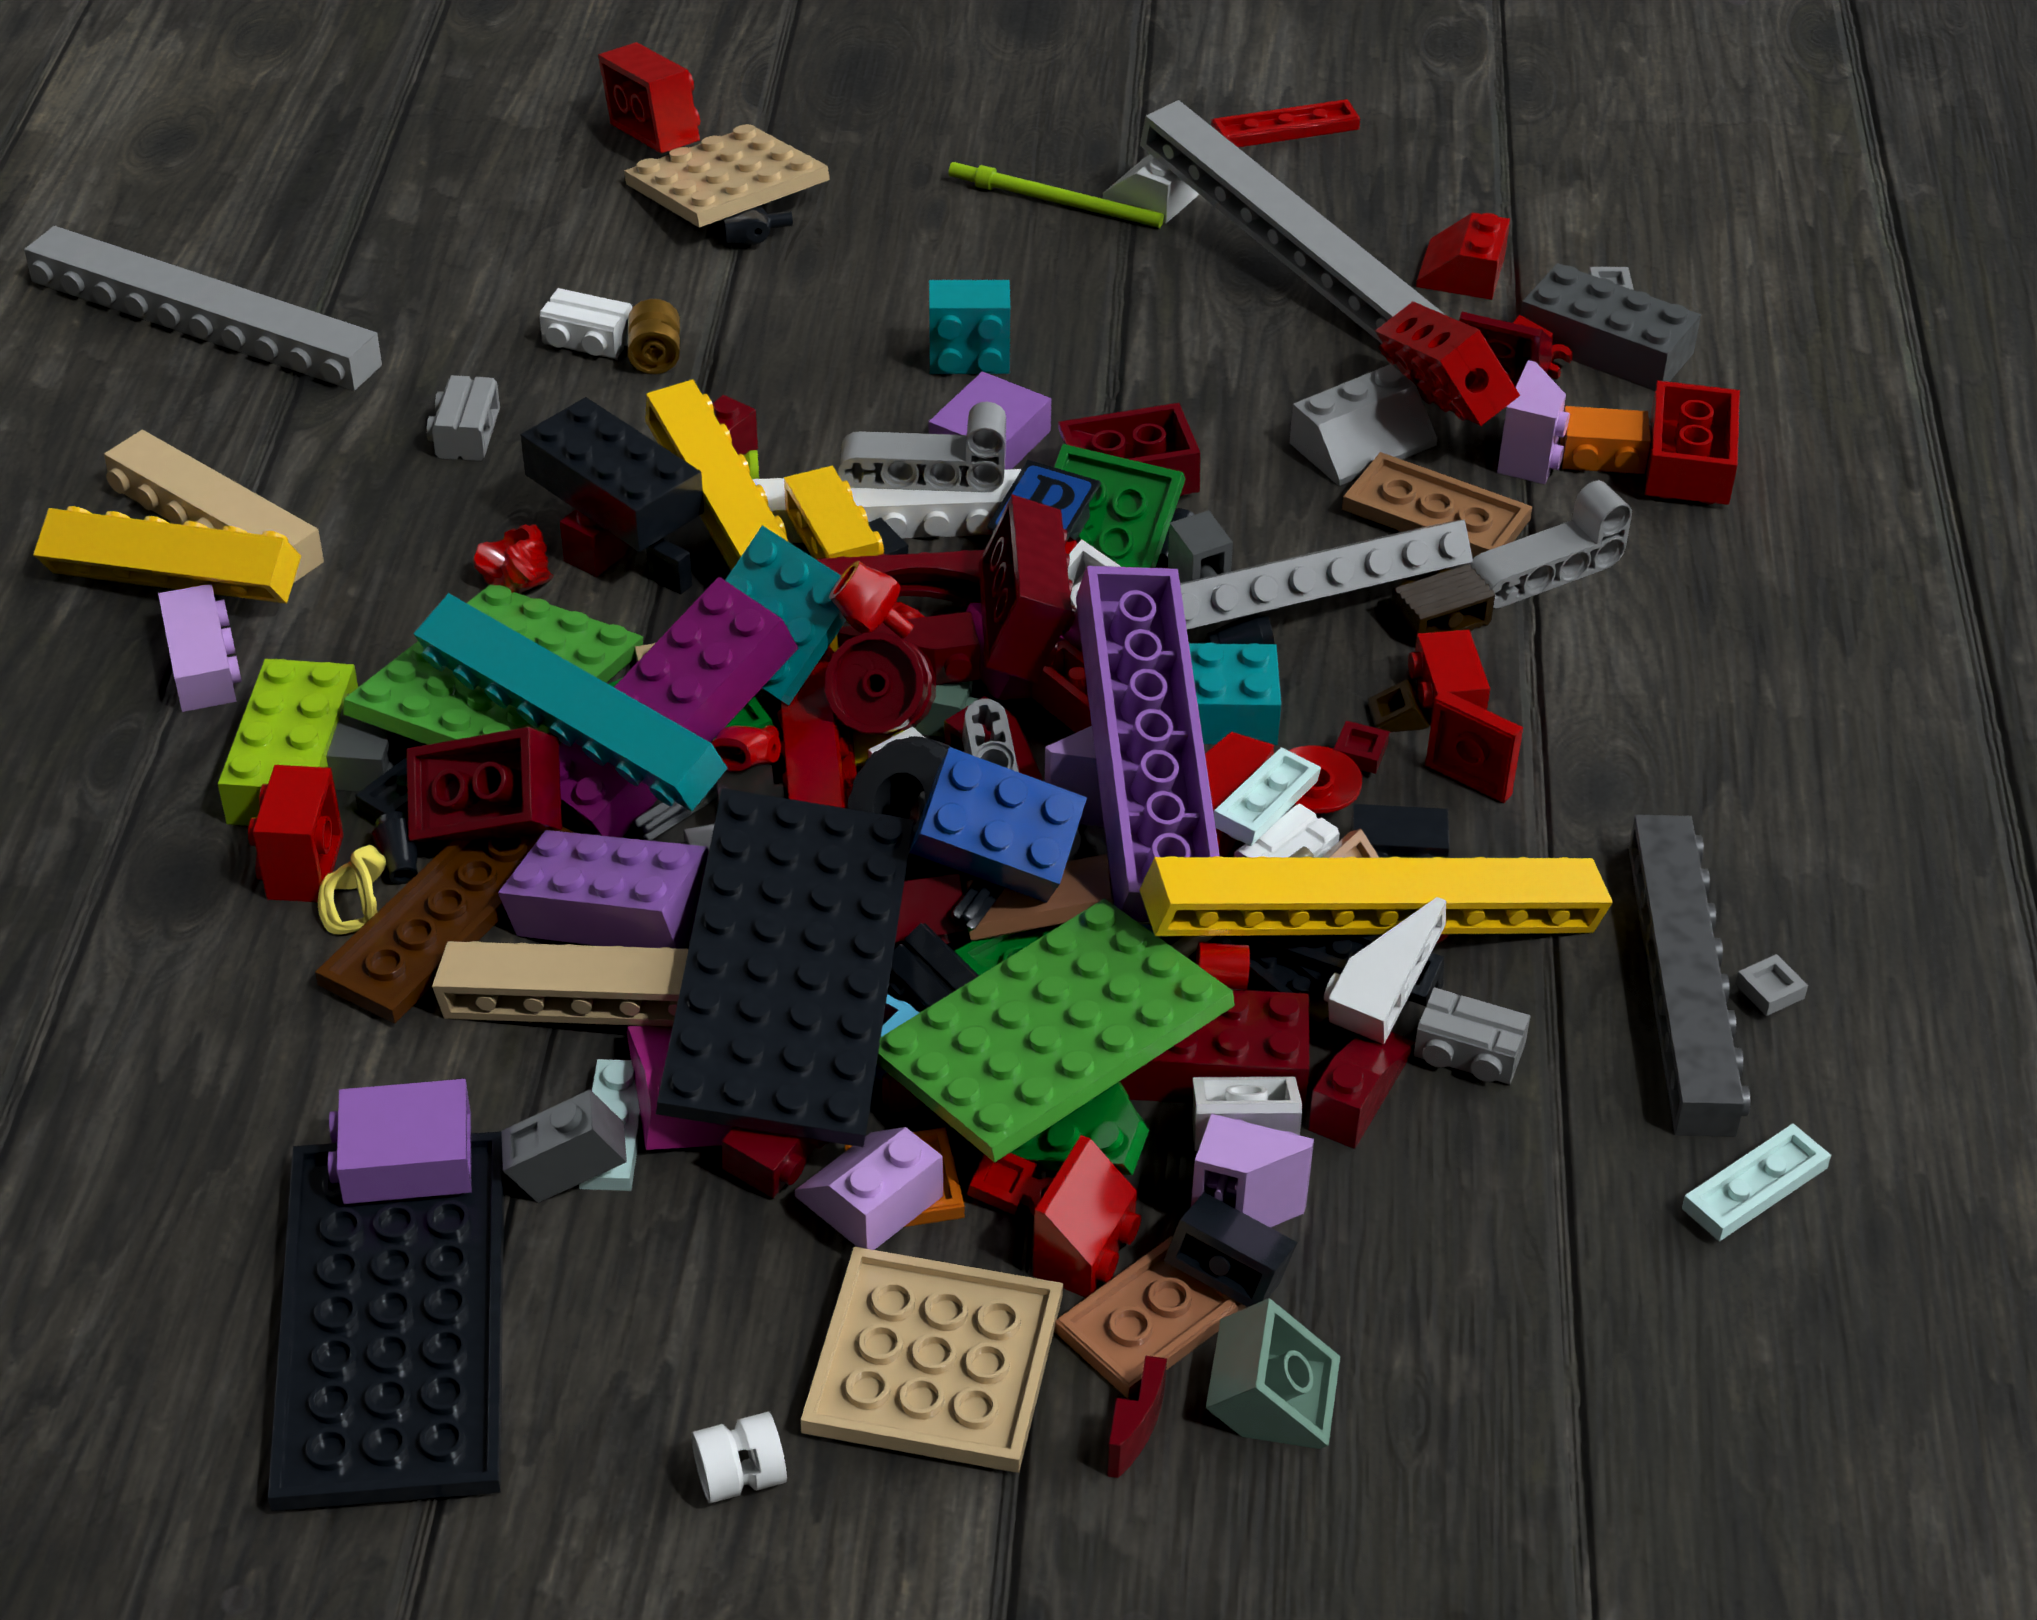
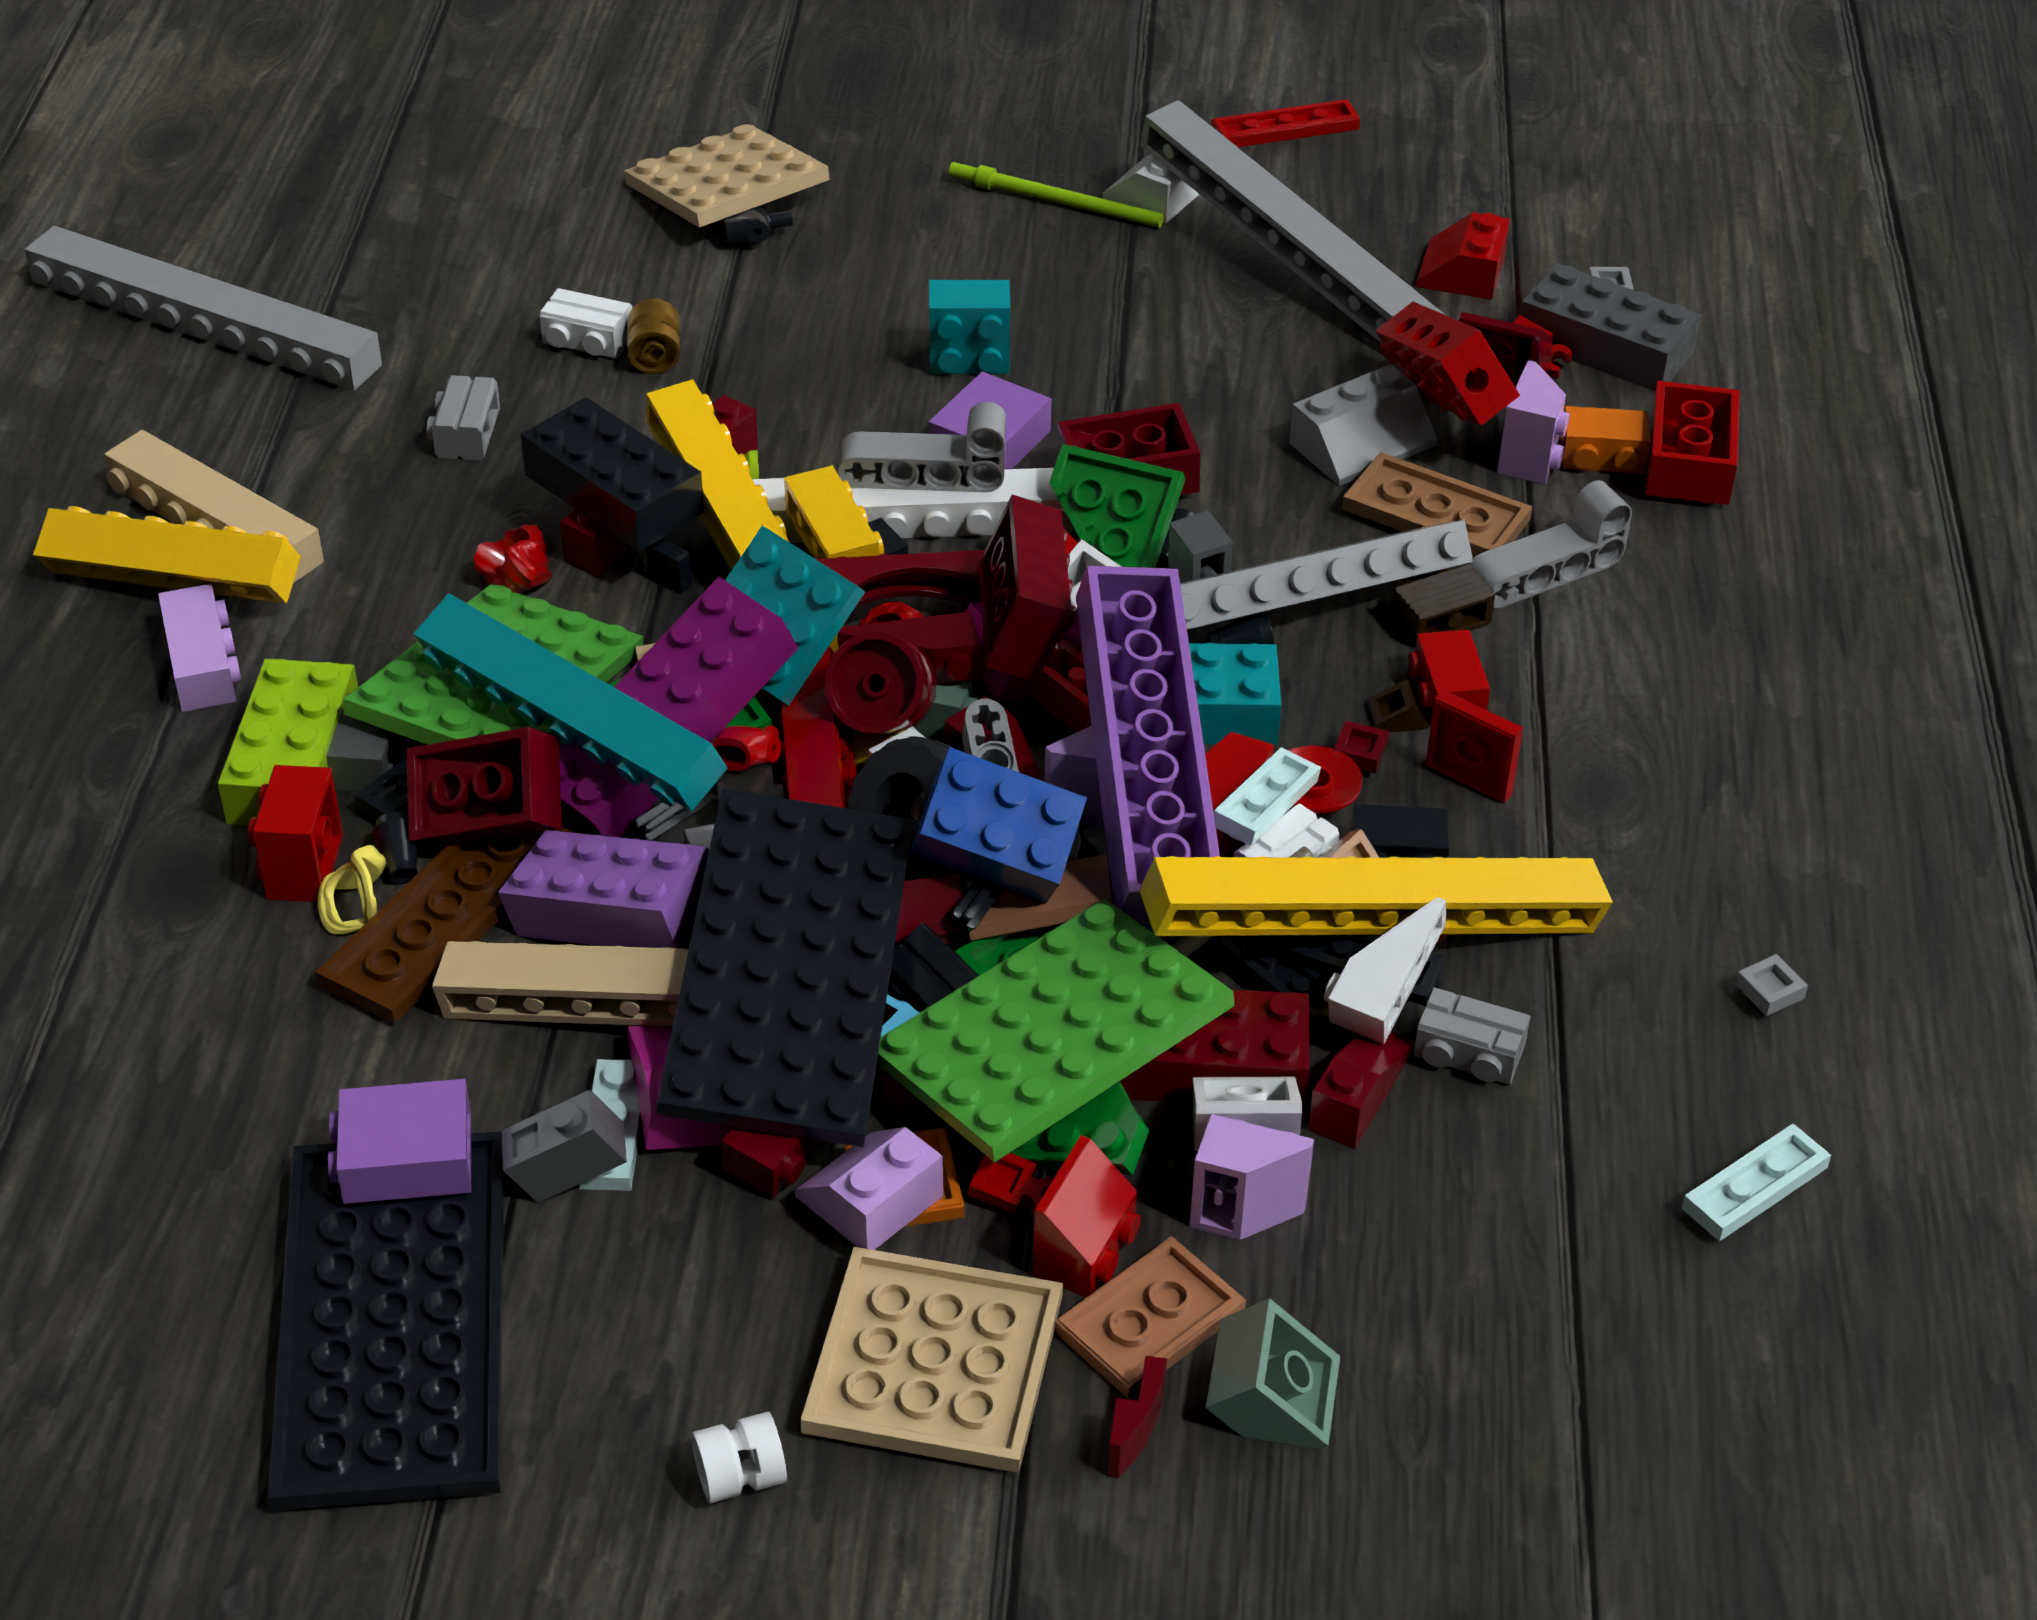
(649, 97): red brick -> none
(868, 600): red piece -> none
(1055, 489): piece -> none
(1225, 963): red piece -> none
(1230, 1251): black brick -> none
(1686, 978): flat silver brick -> none

